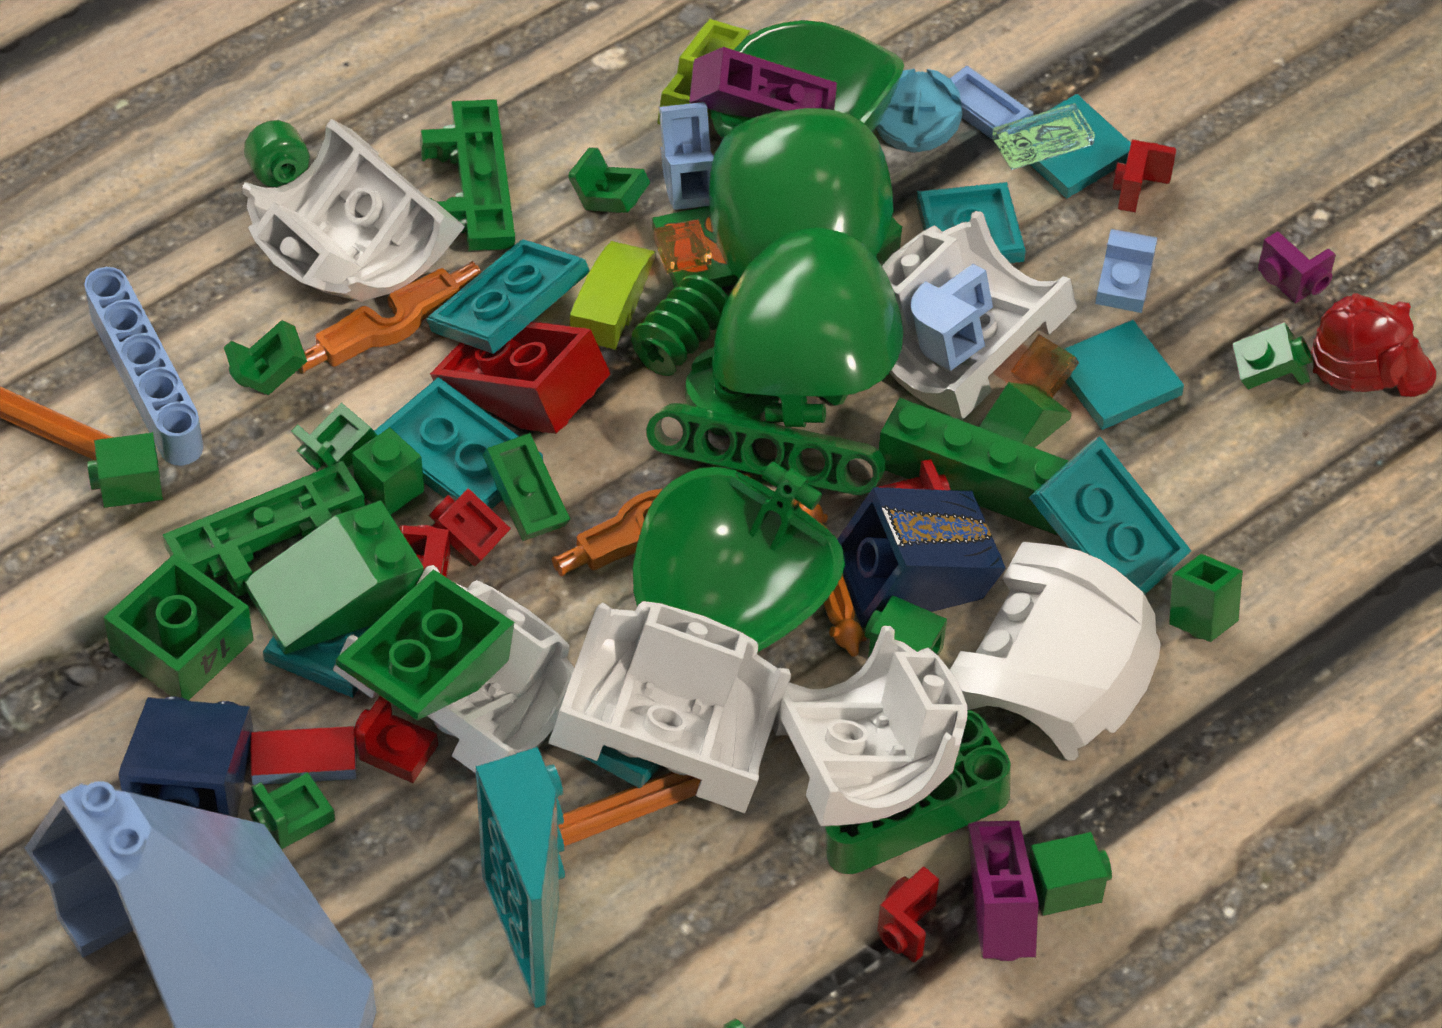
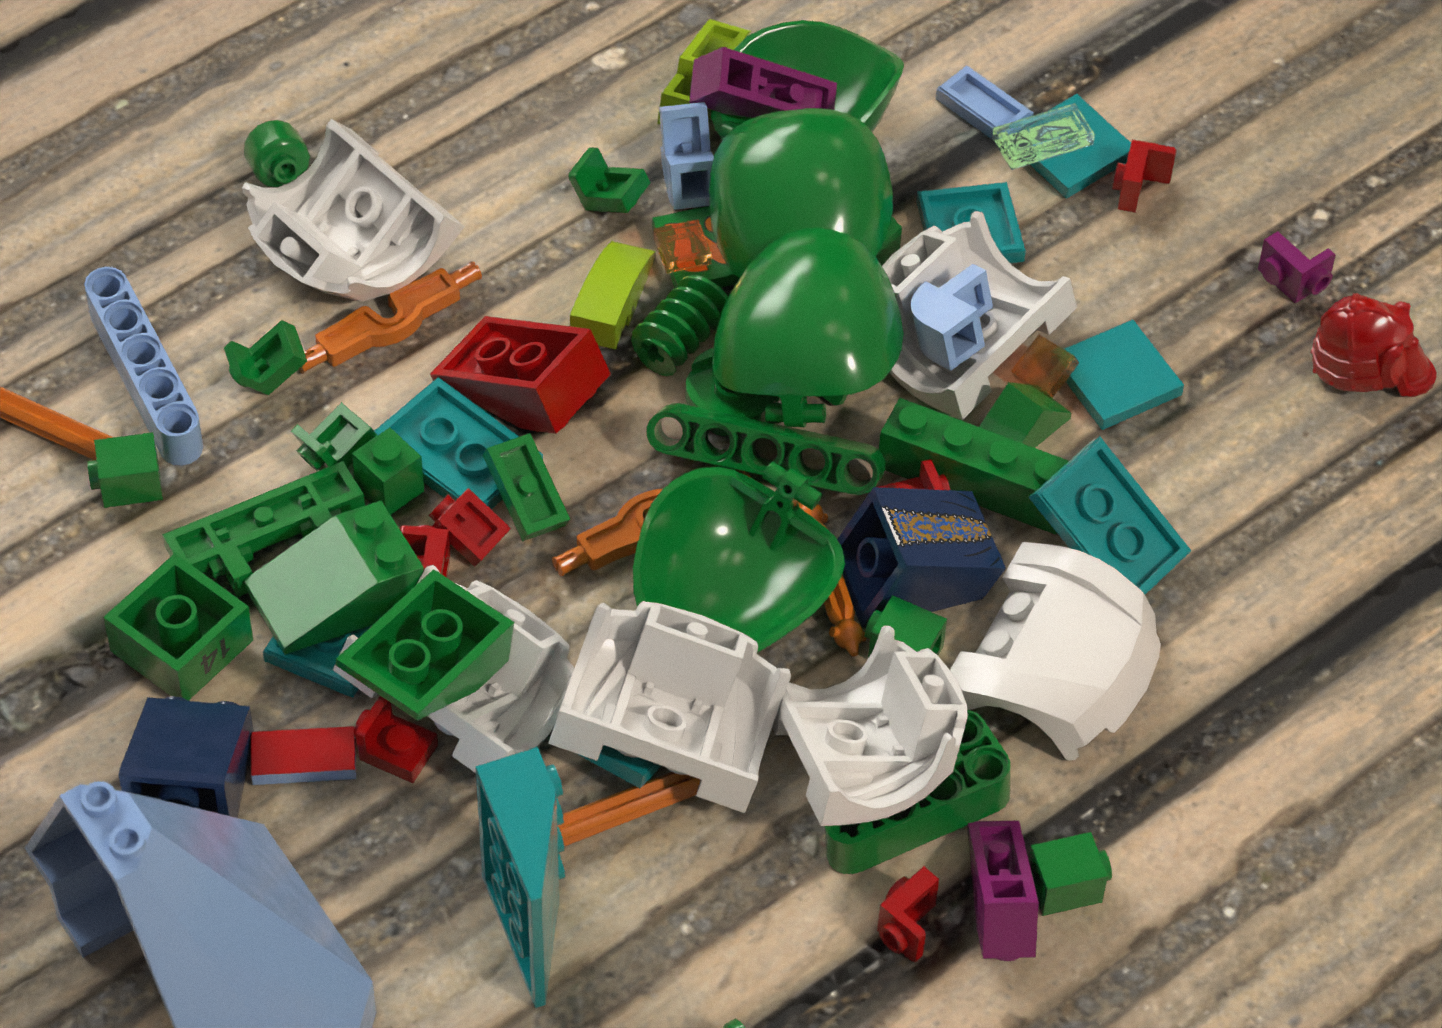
(291, 810): green bracket -> none
(477, 148): green hinge -> none
(508, 295): teal tile -> none
(921, 112): medium azure tile -> none
(1126, 270): light blue brick -> none
(1205, 597): green brick -> none
(1271, 356): bracket -> none

